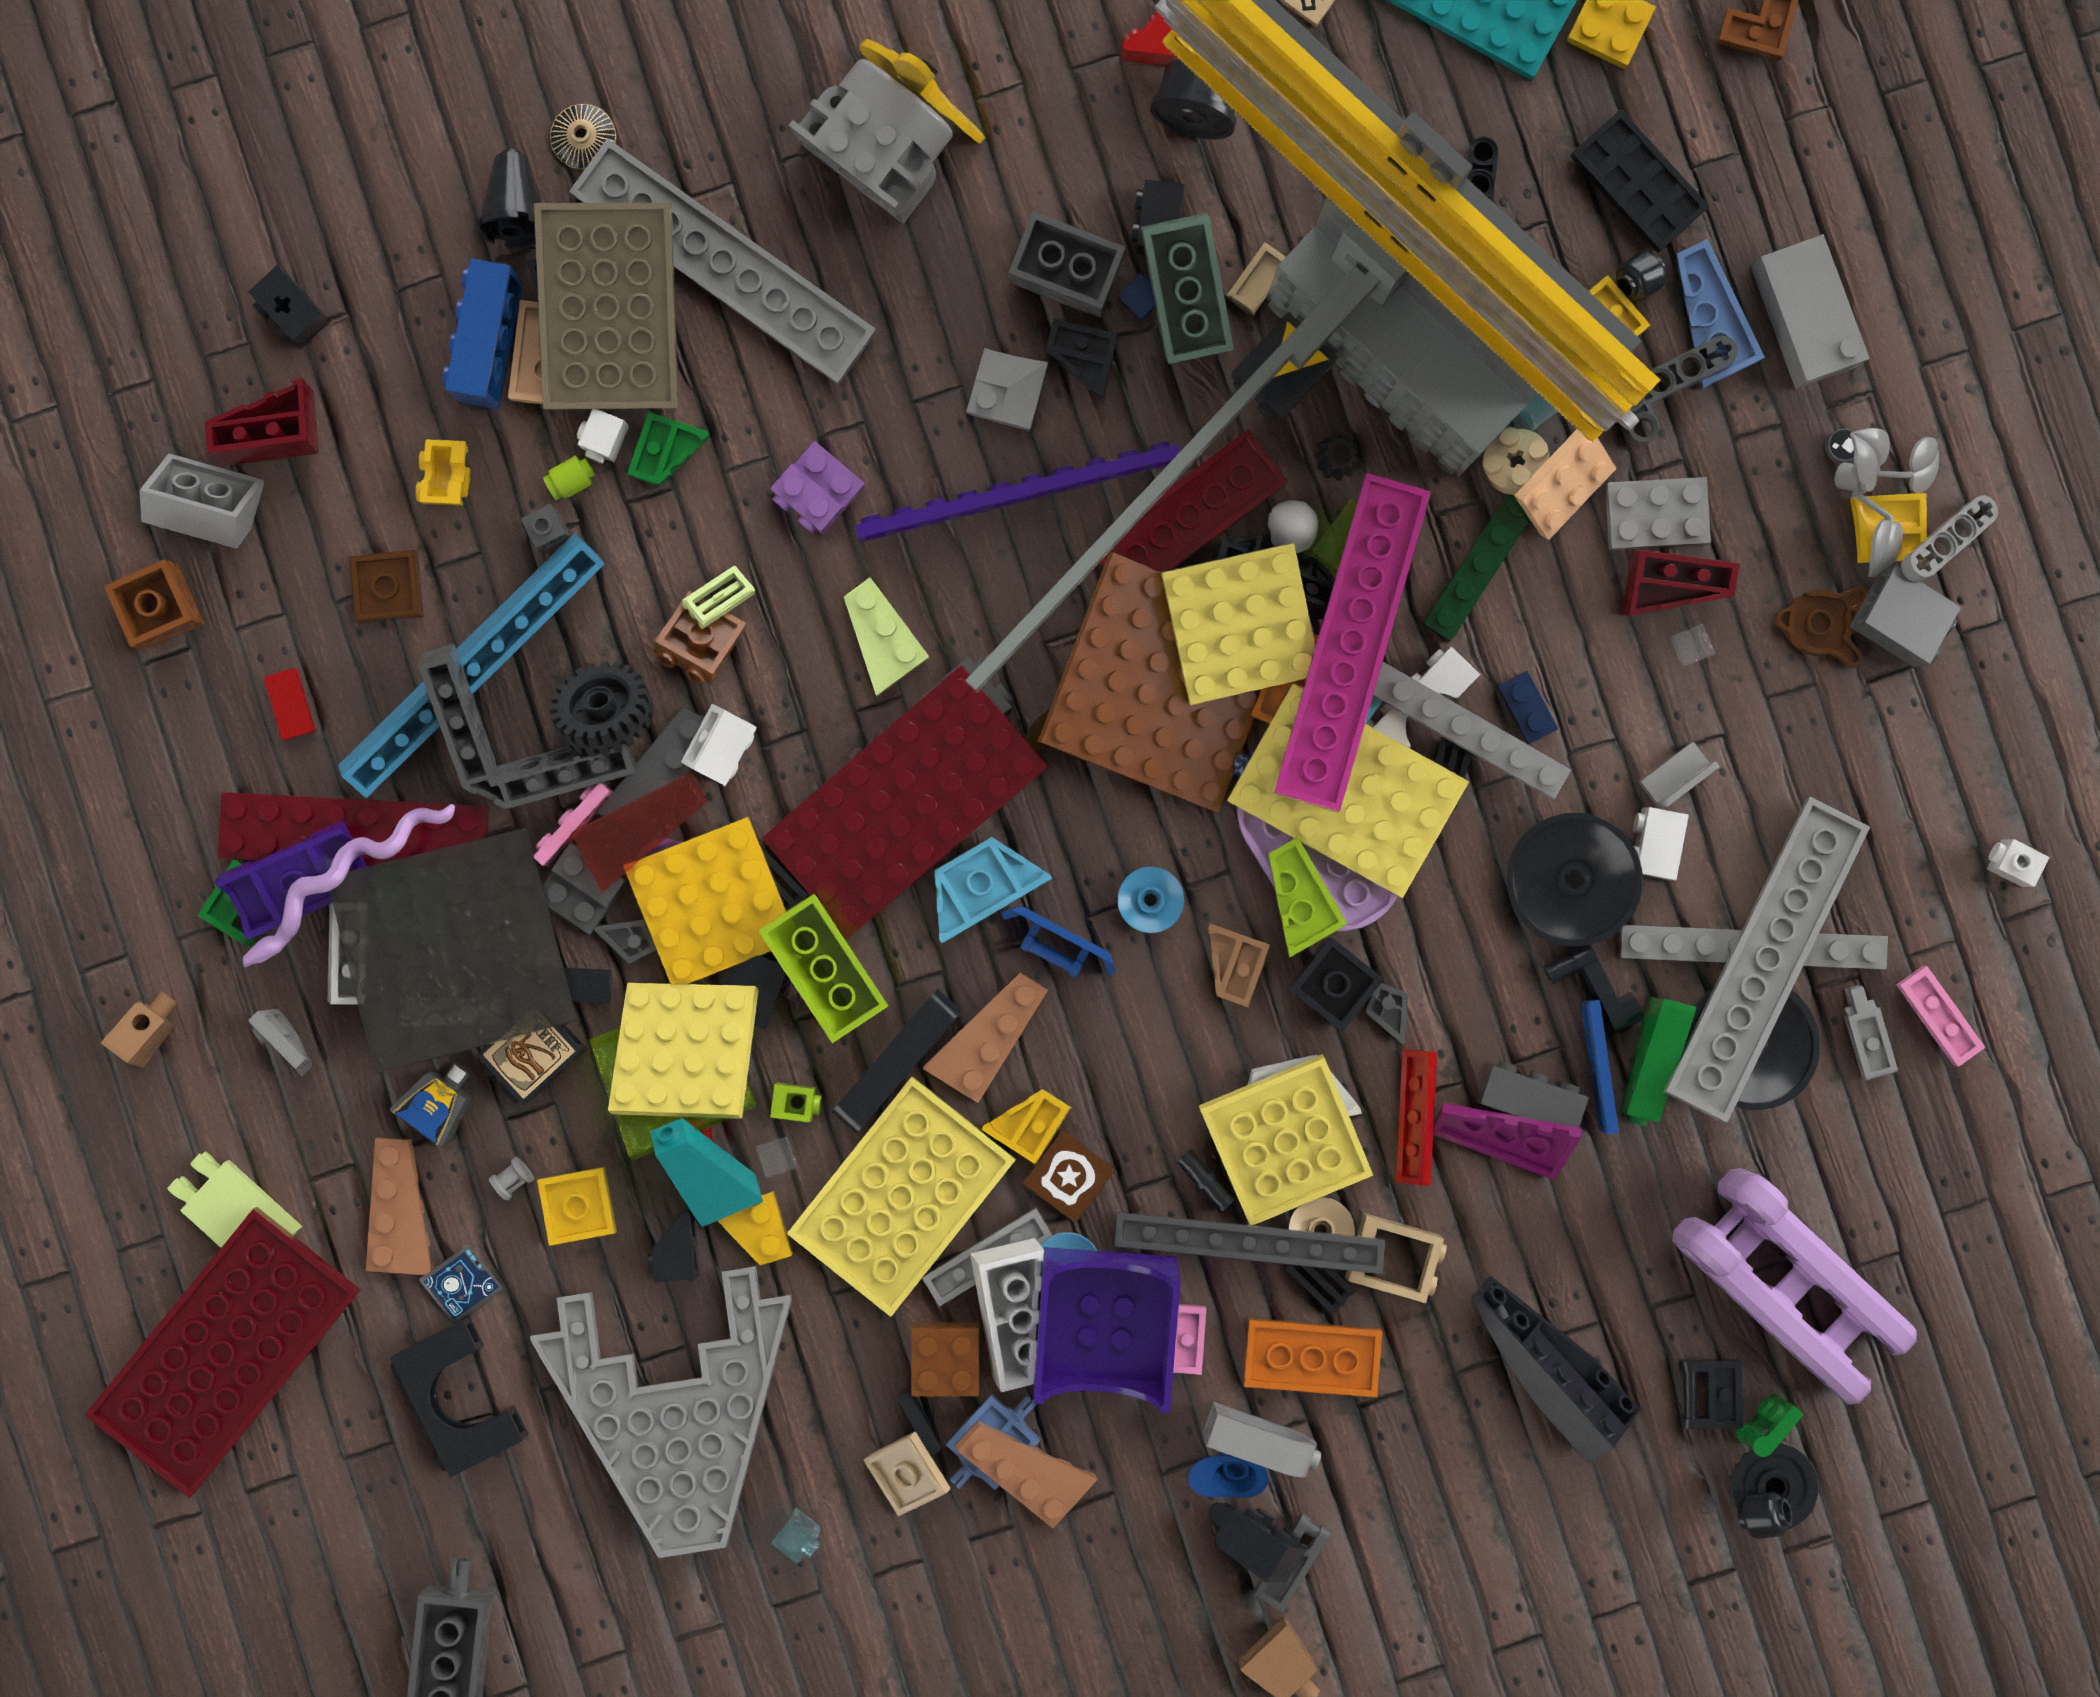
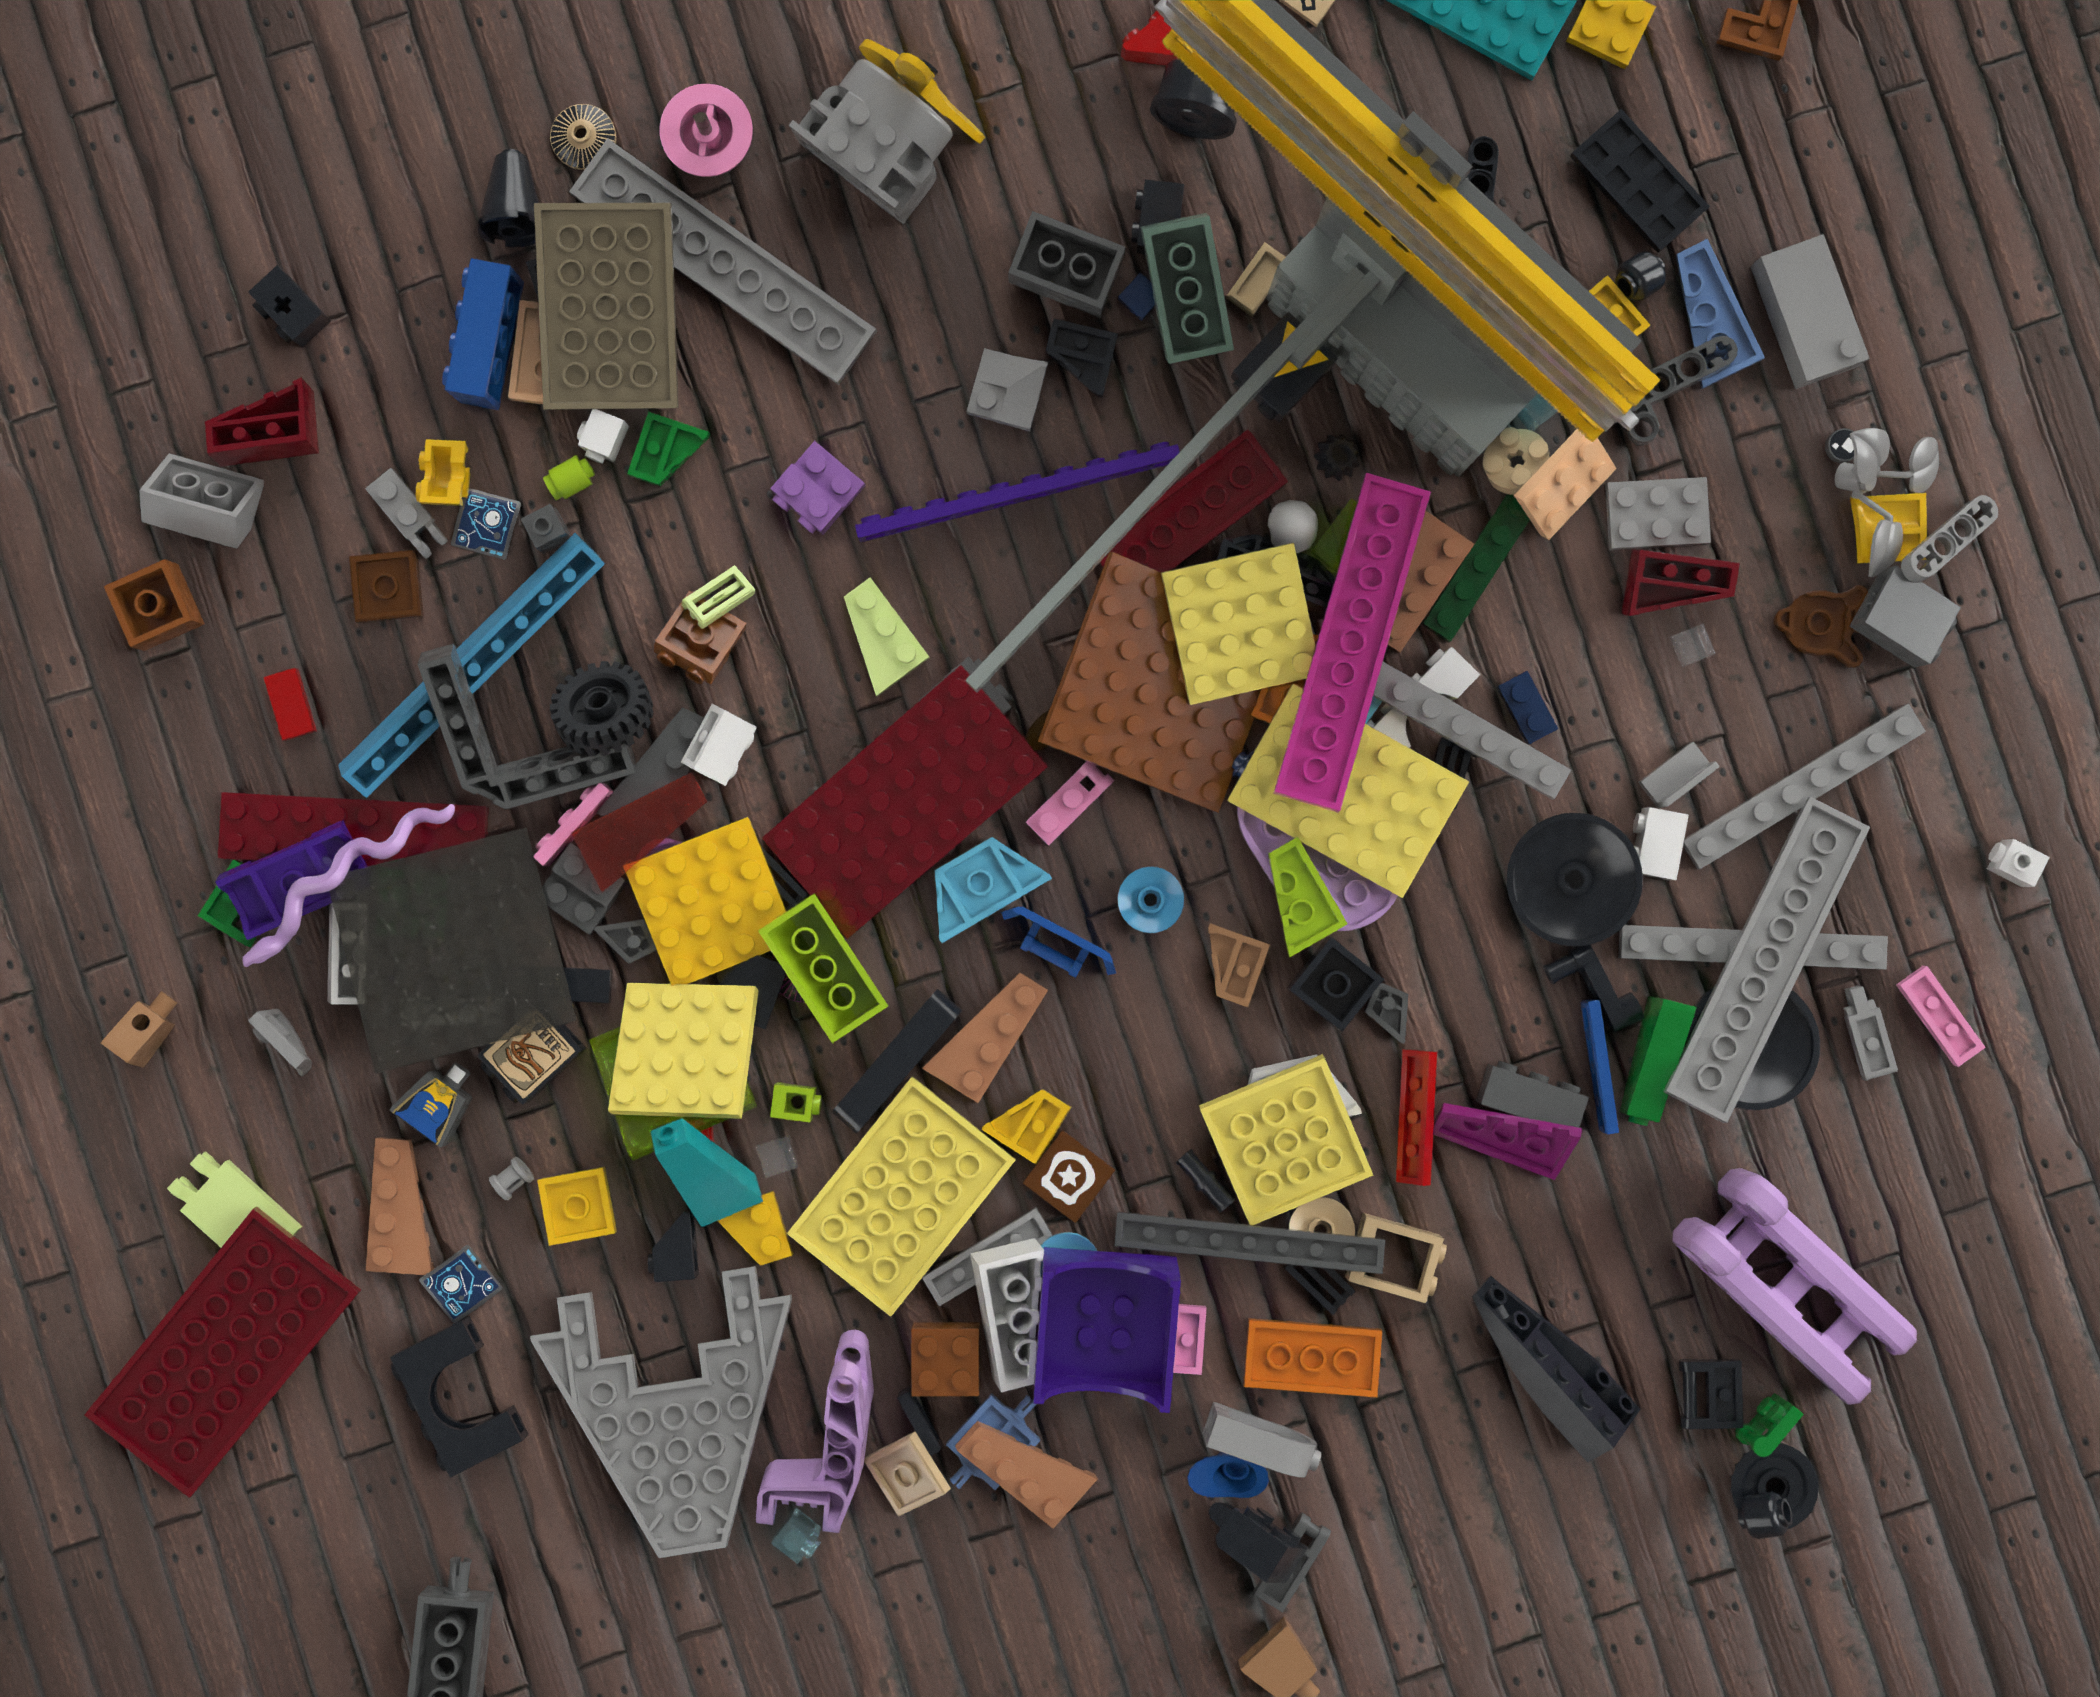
(404, 510): none -> light grey hinge
(485, 523): none -> sticker
(706, 130): none -> bright pink piece
(846, 1417): none -> lavender piece
(1068, 803): none -> bright pink plate
(1433, 564): none -> nougat wing
(1808, 781): none -> light grey plate

